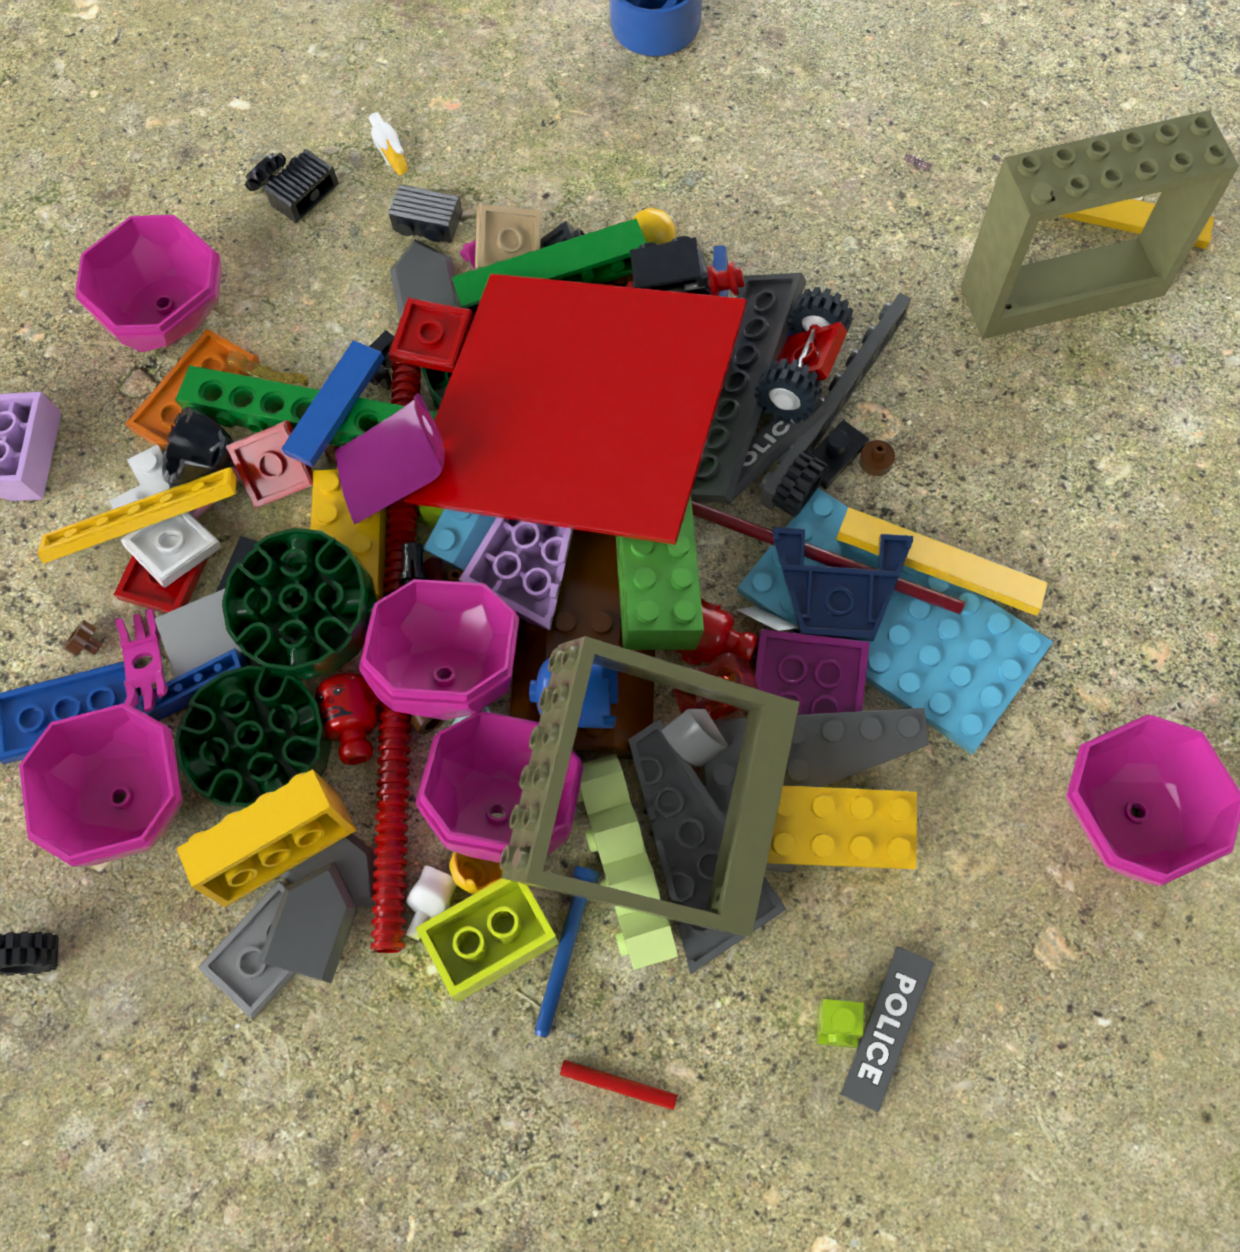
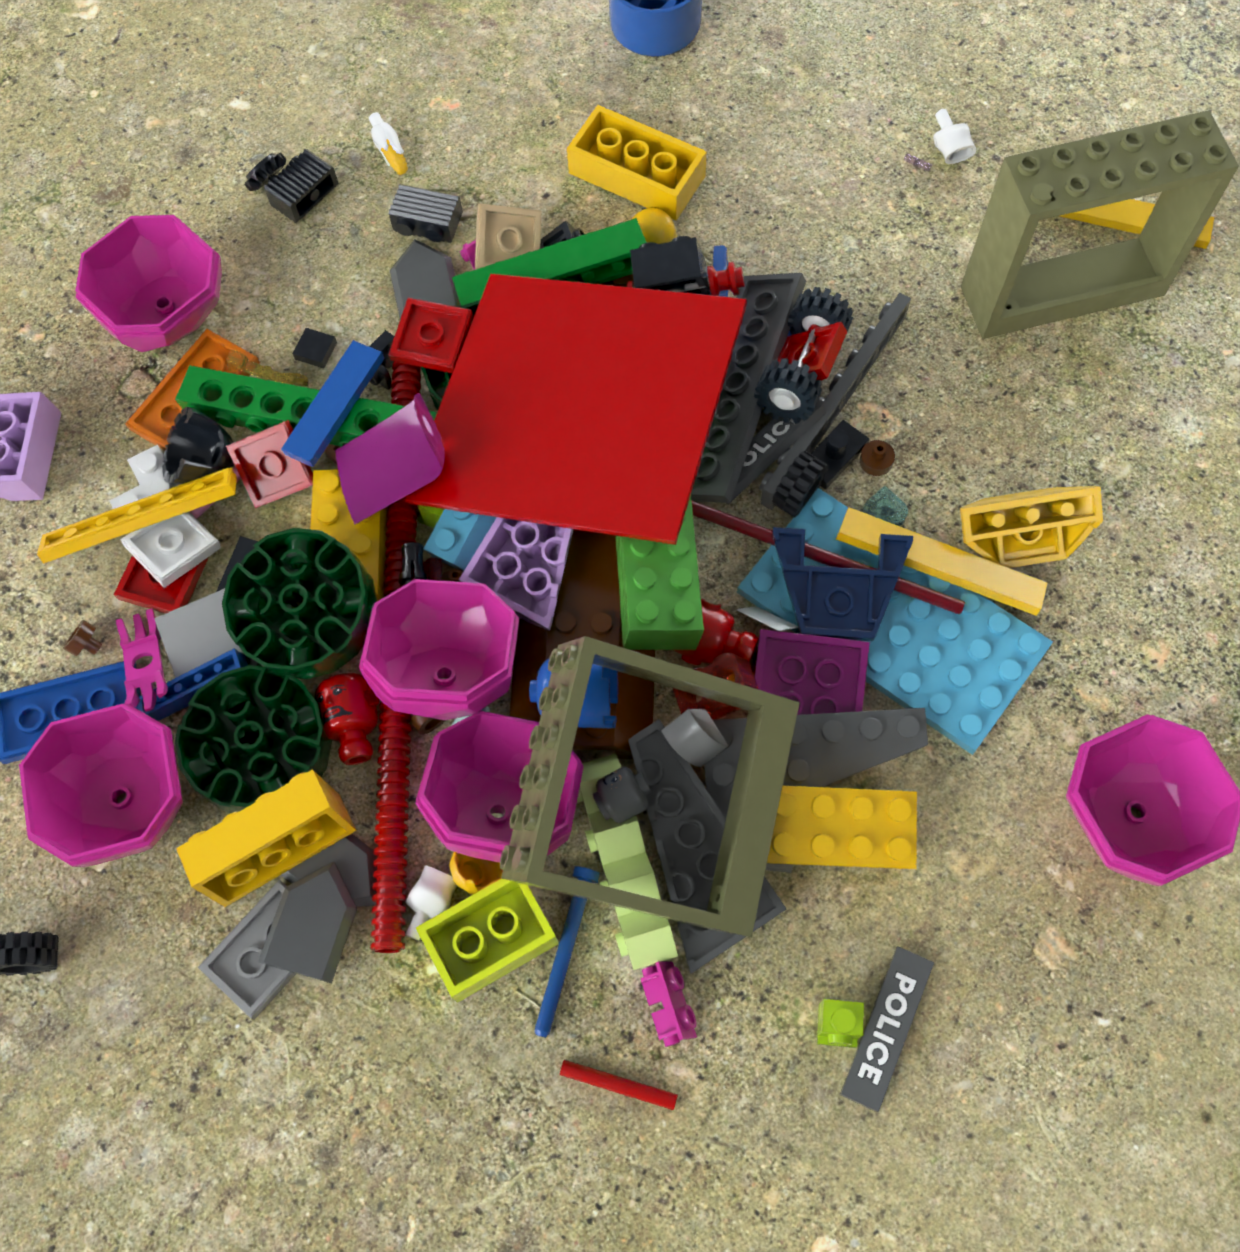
(314, 348): none -> black tile
(622, 794): none -> dark grey head
(636, 161): none -> yellow brick
(665, 985): none -> dark pink hinge
(887, 507): none -> clear light blue tile
(953, 140): none -> white piece
(1032, 524): none -> yellow wedge

